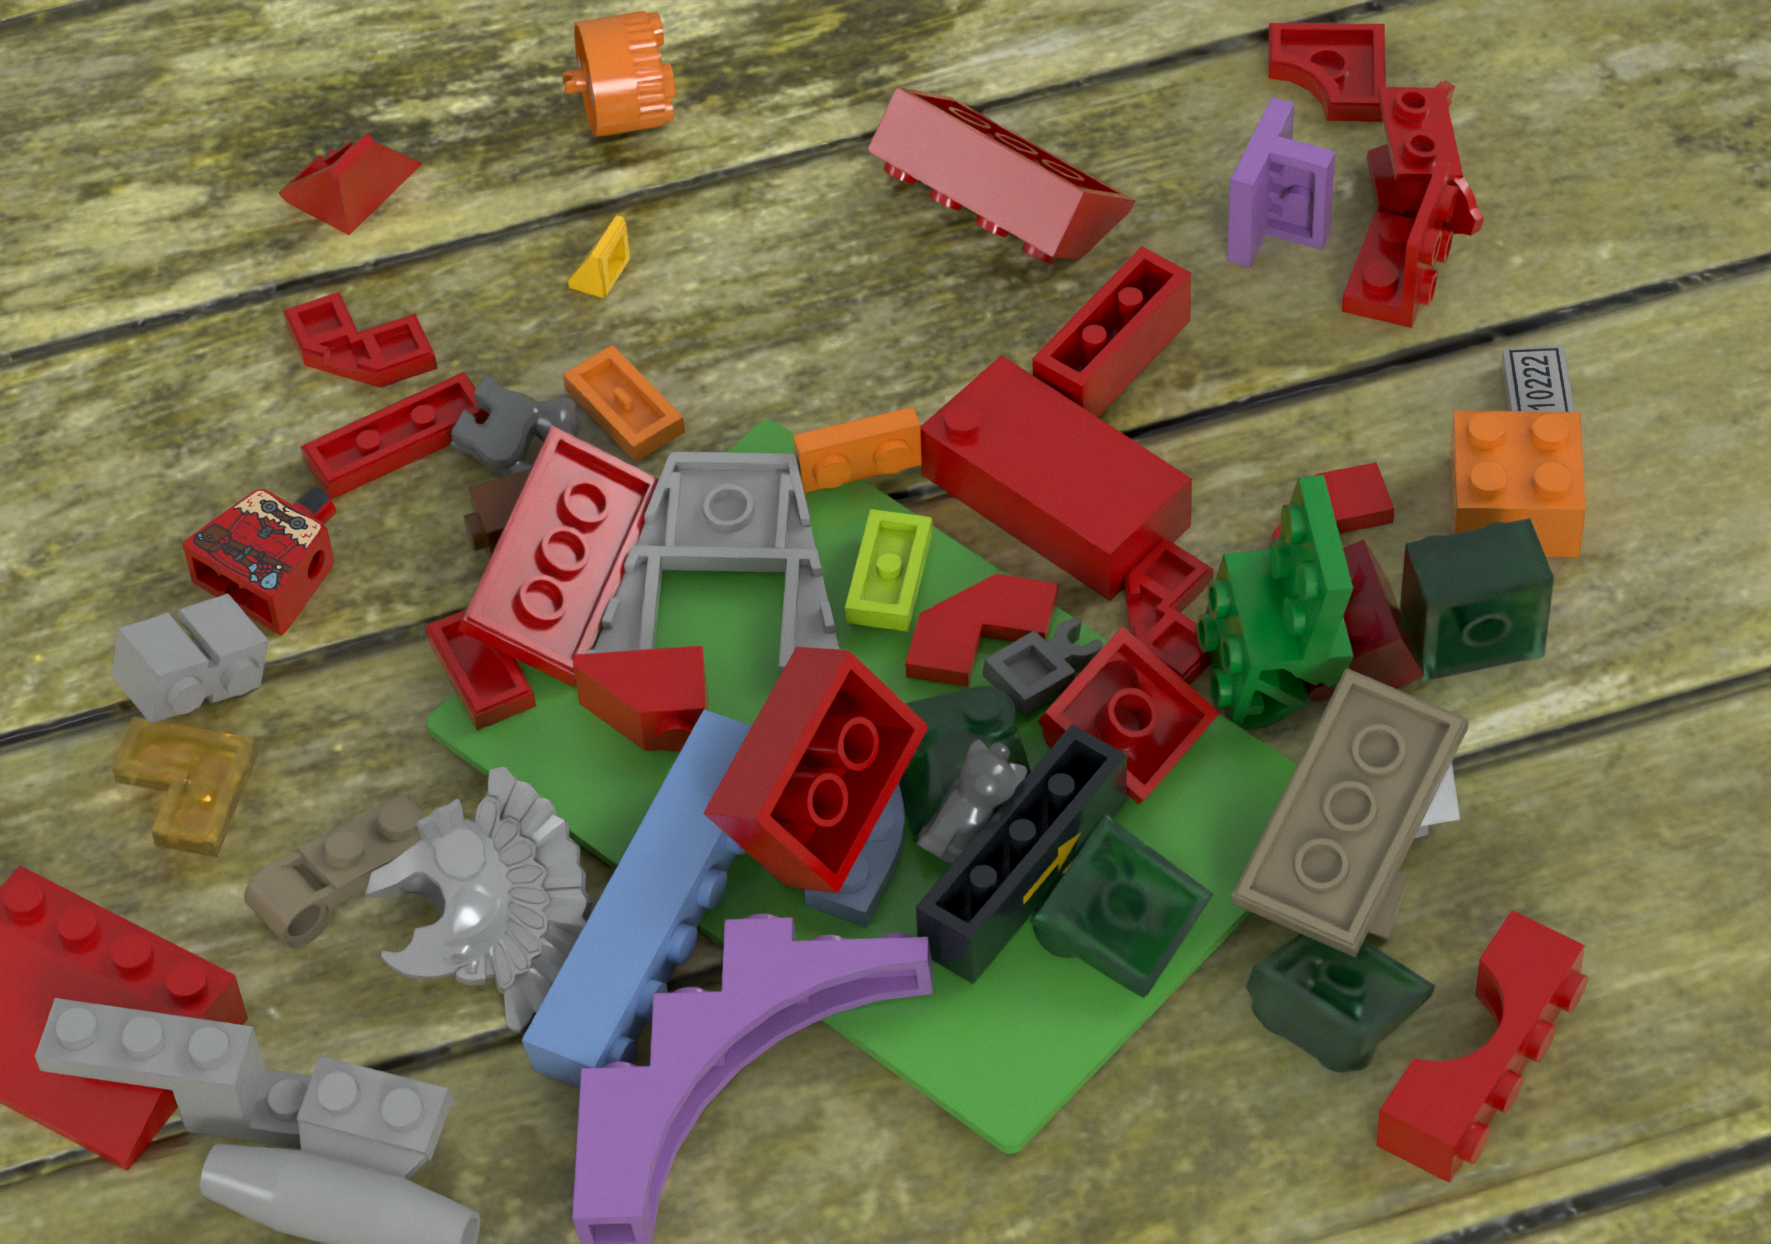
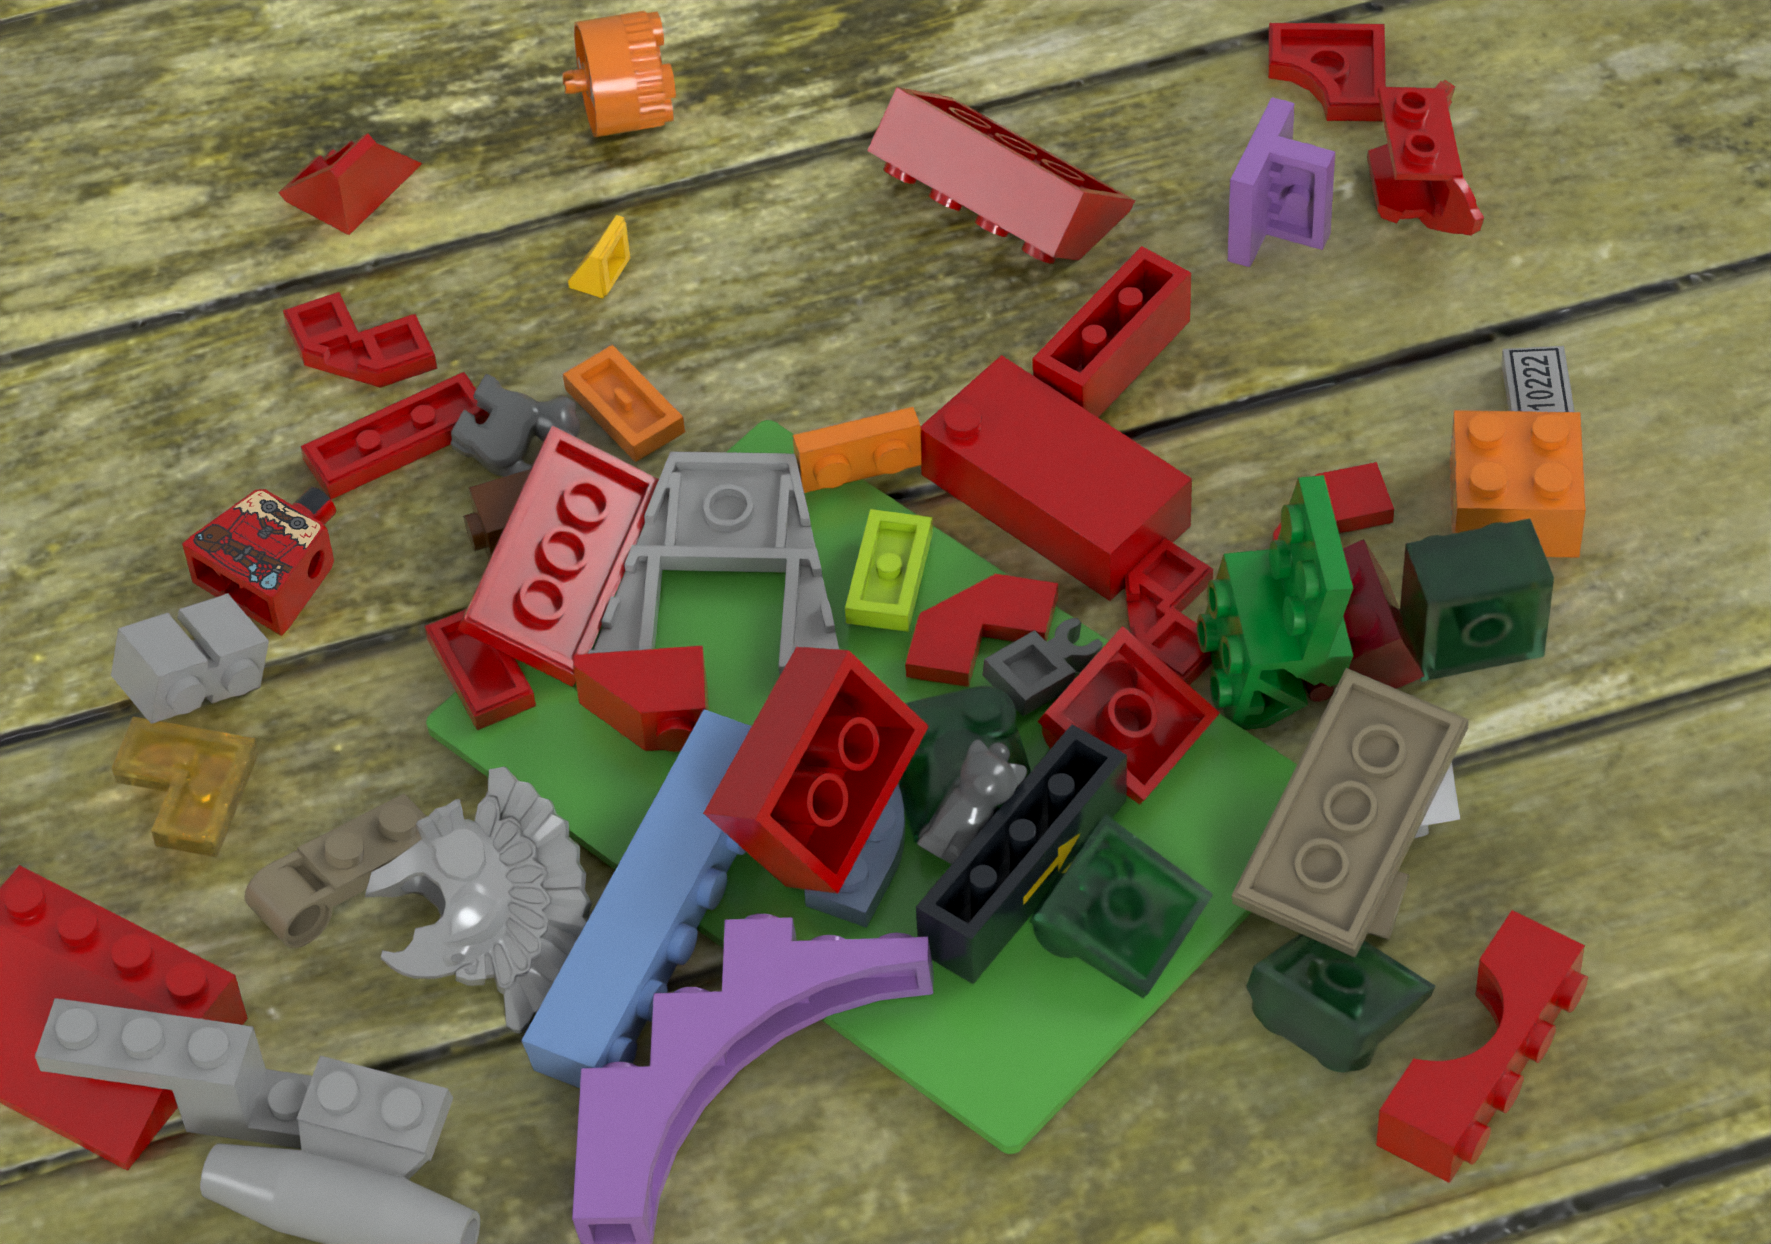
(1399, 257): red bracket -> none

